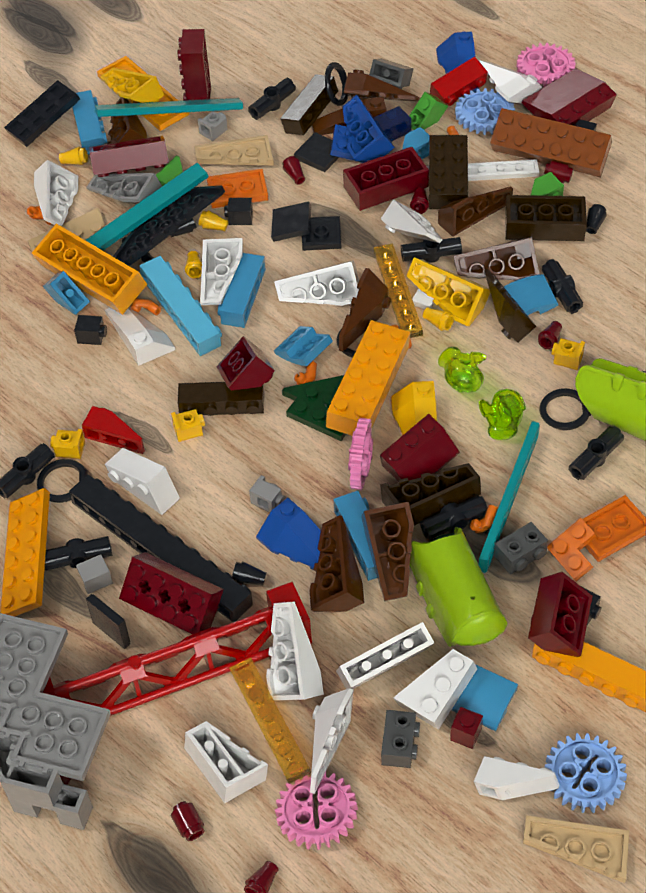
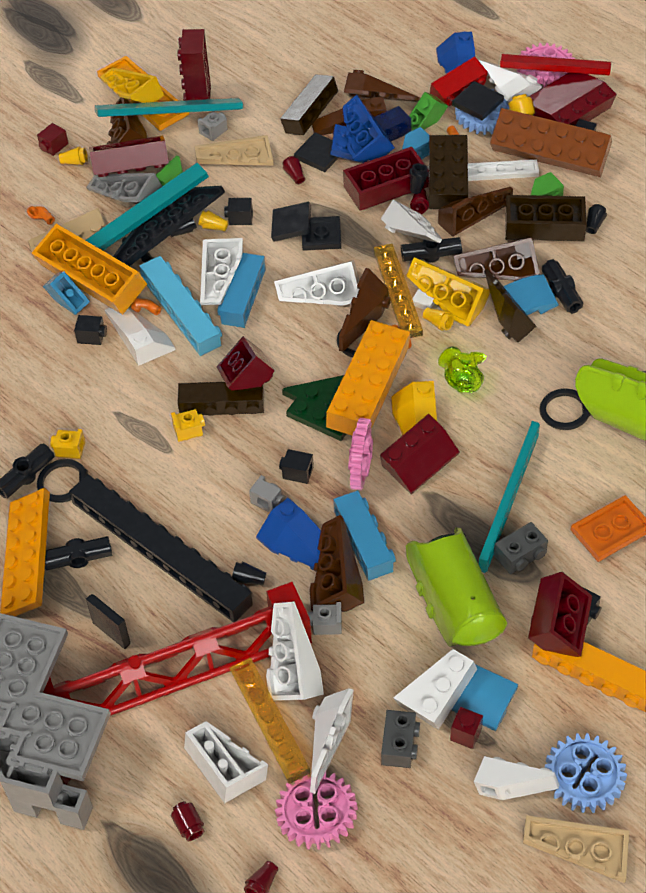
(42, 113): black plate -> none
(52, 139): none -> dark red brick
(55, 191): white wedge -> none
(88, 122): dark azure brick -> none
(94, 574): light grey panel -> none
(108, 428): red slope -> none
(143, 479): white wedge -> none
(170, 593): dark red brick -> none
(193, 265): yellow cone -> none
(239, 185): orange plate -> none
(272, 98): black piece -> none
(297, 466): none -> black brick
(303, 346): dark azure slope -> none
(307, 377): orange arm -> none
(326, 619): none -> light grey brick
(343, 77): black piece -> none
(385, 656): white brick -> none
(390, 545): reddish brown wedge -> none
(391, 72): dark grey brick -> none
(418, 176): none -> black cone
(433, 491): dark brown wedge -> none
(453, 516): black piece -> none
(478, 100): none -> black tile
(485, 523): orange arm -> none
(503, 414): clear neon green helmet -> none
(522, 104): none -> yellow head
(550, 335): dark red cone -> none
(555, 64): none -> red tile
(560, 171): dark red brick -> none
(567, 549): orange plate -> none
(568, 353): yellow brick -> none
(596, 453): black piece -> none

